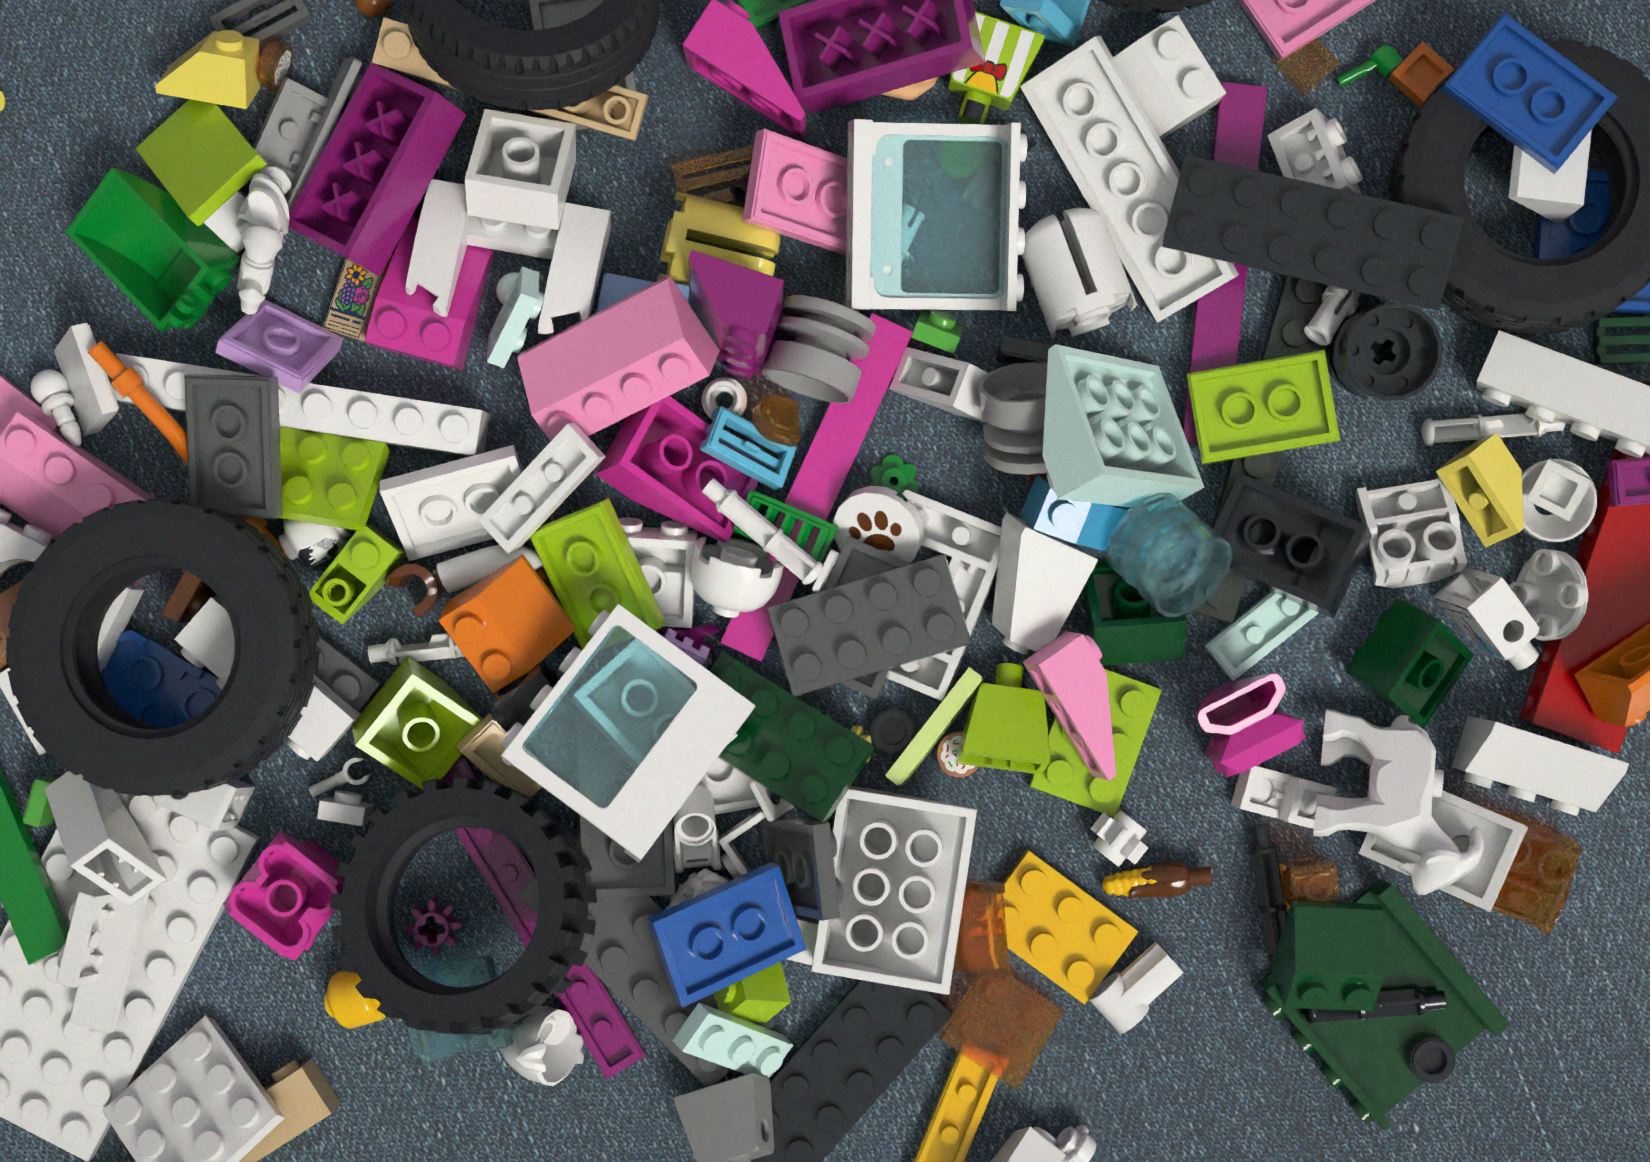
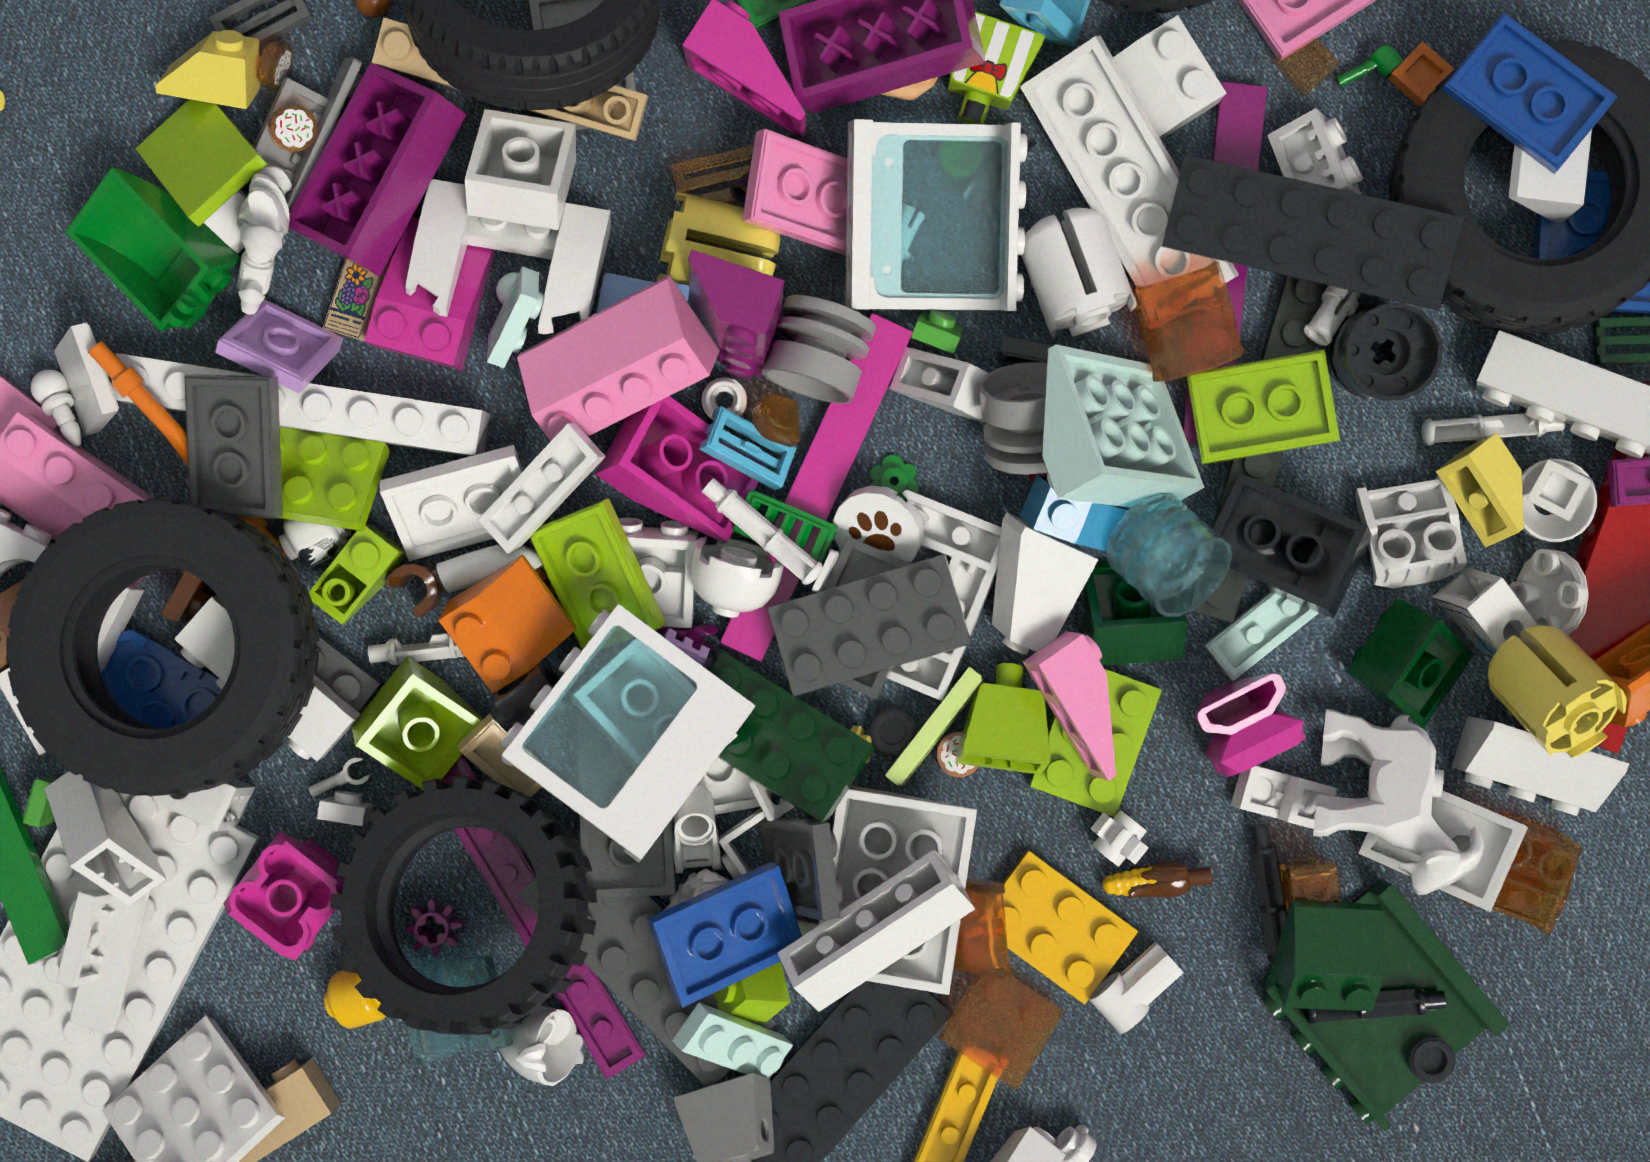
(292, 128): none -> tile
(876, 931): none -> white brick
(1188, 323): none -> clear orange slope
(1554, 690): none -> light yellow cylinder

